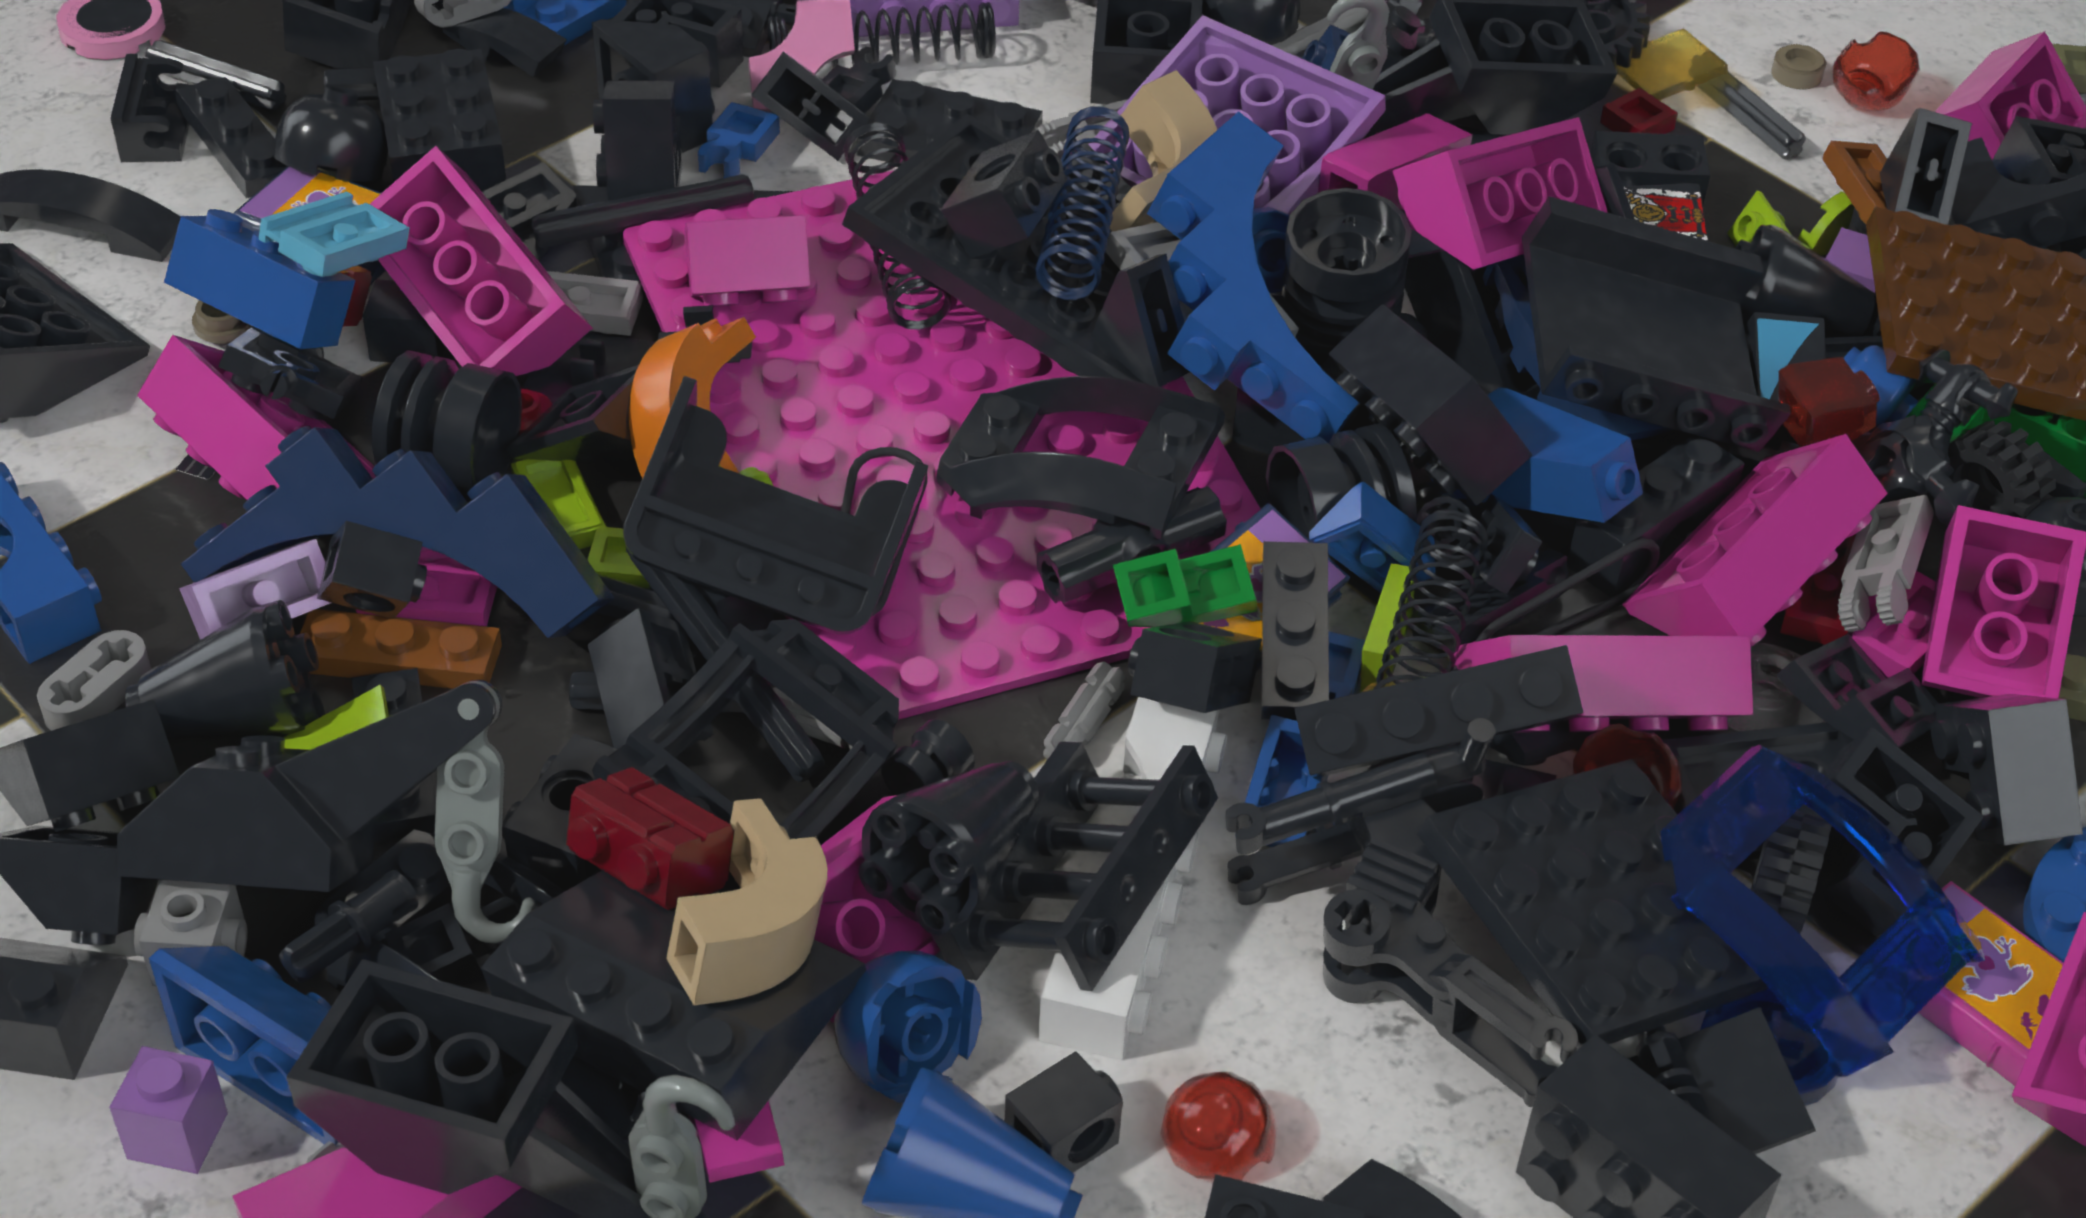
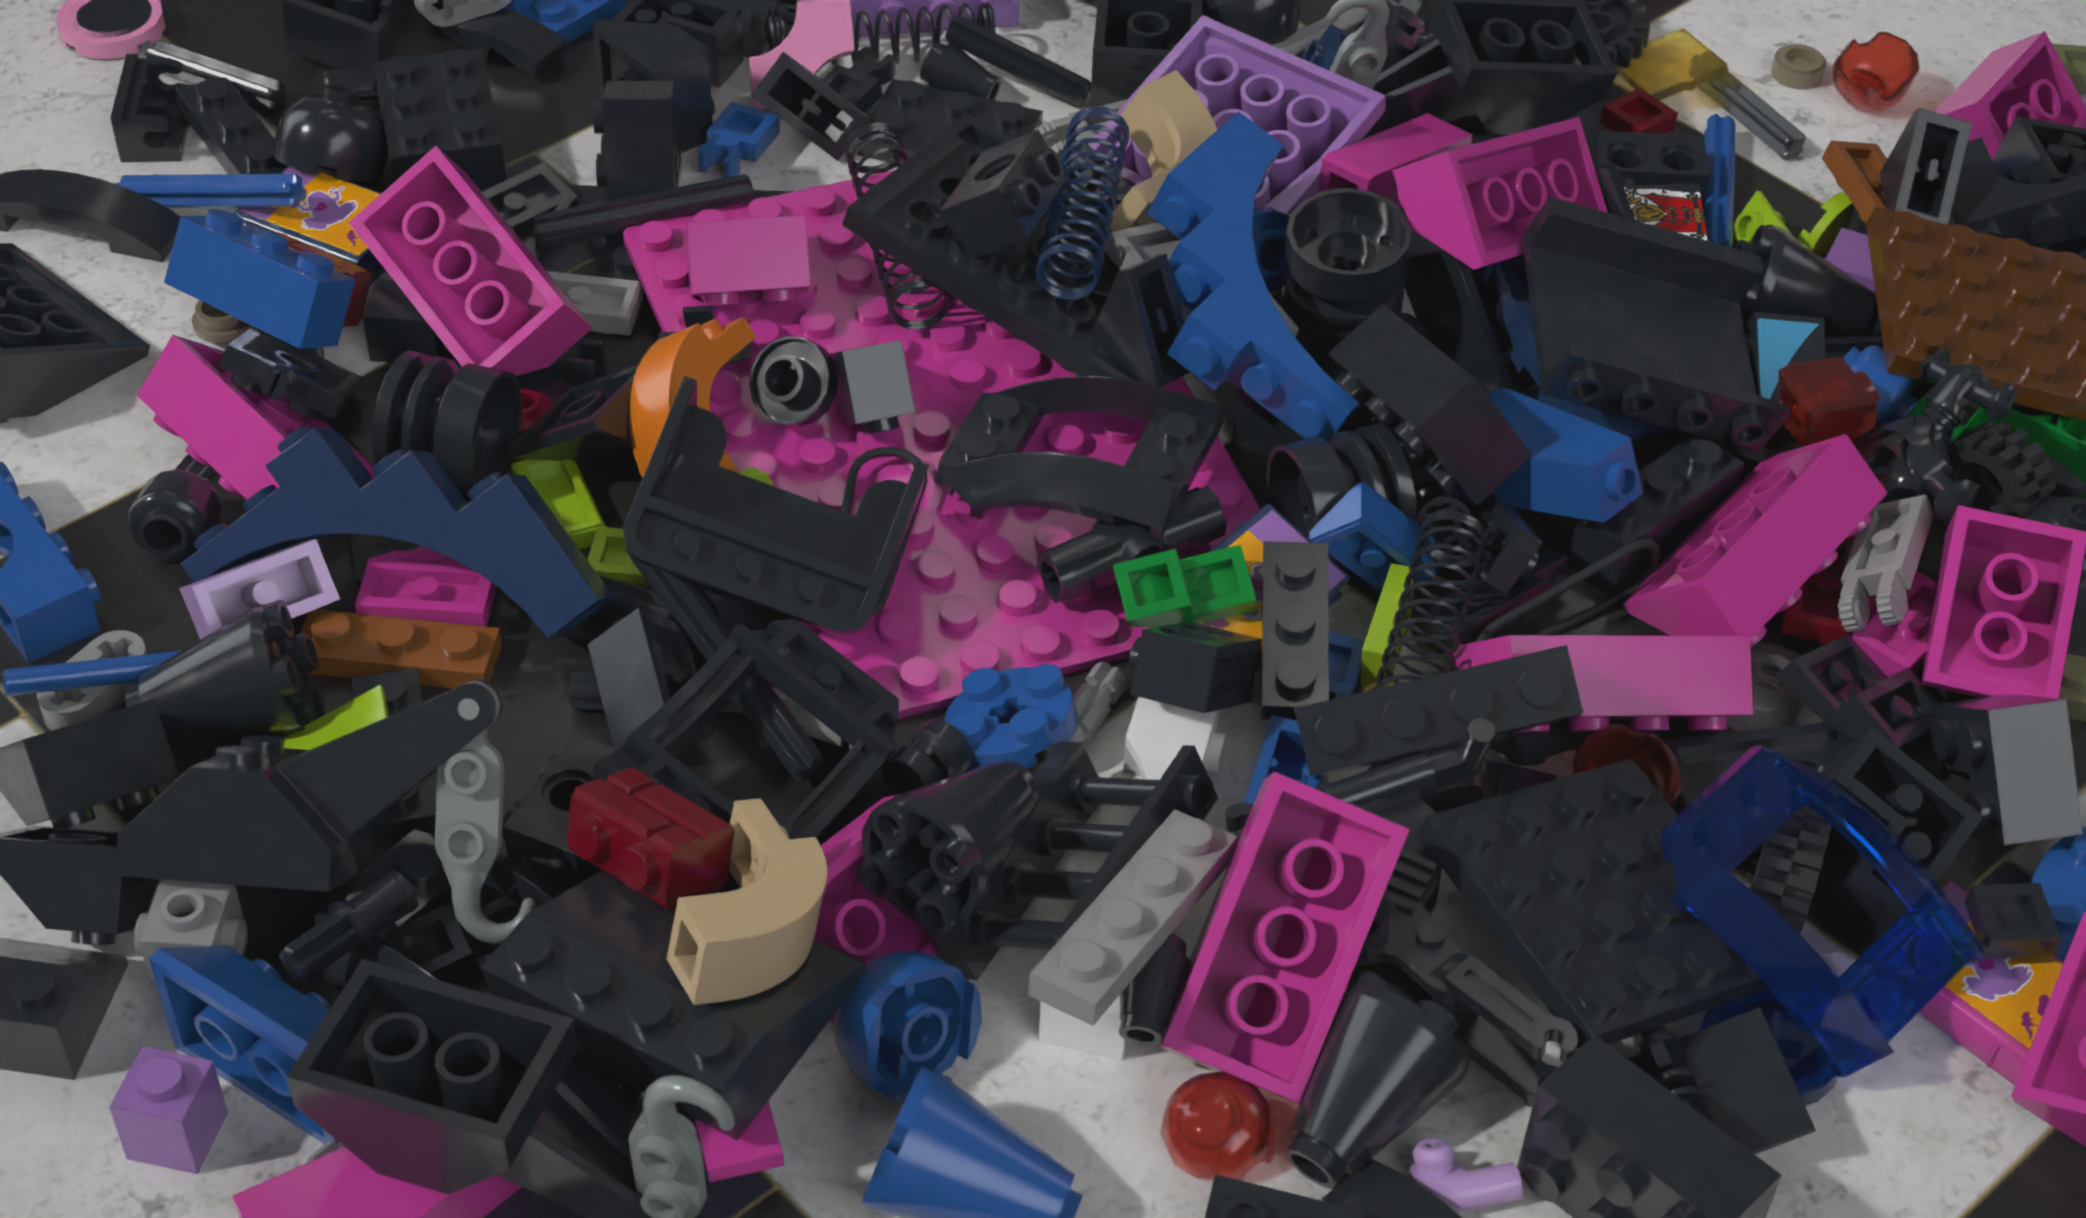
(80, 674): none -> blue piece
(173, 514): none -> black head
(219, 190): none -> blue axle
(334, 234): medium azure plate -> none
(372, 570): black brick -> none
(793, 381): none -> black plate
(873, 386): none -> slope
(955, 70): none -> black cone
(1018, 61): none -> black axle
(1033, 700): none -> blue plate
(1068, 1111): black brick -> none
(1132, 917): none -> light grey plate
(1153, 993): none -> black cone
(1283, 936): none -> dark pink slope
(1372, 1079): none -> black cone
(1459, 1186): none -> lavender arm
(1719, 198): none -> blue axle
(2012, 920): none -> black plate

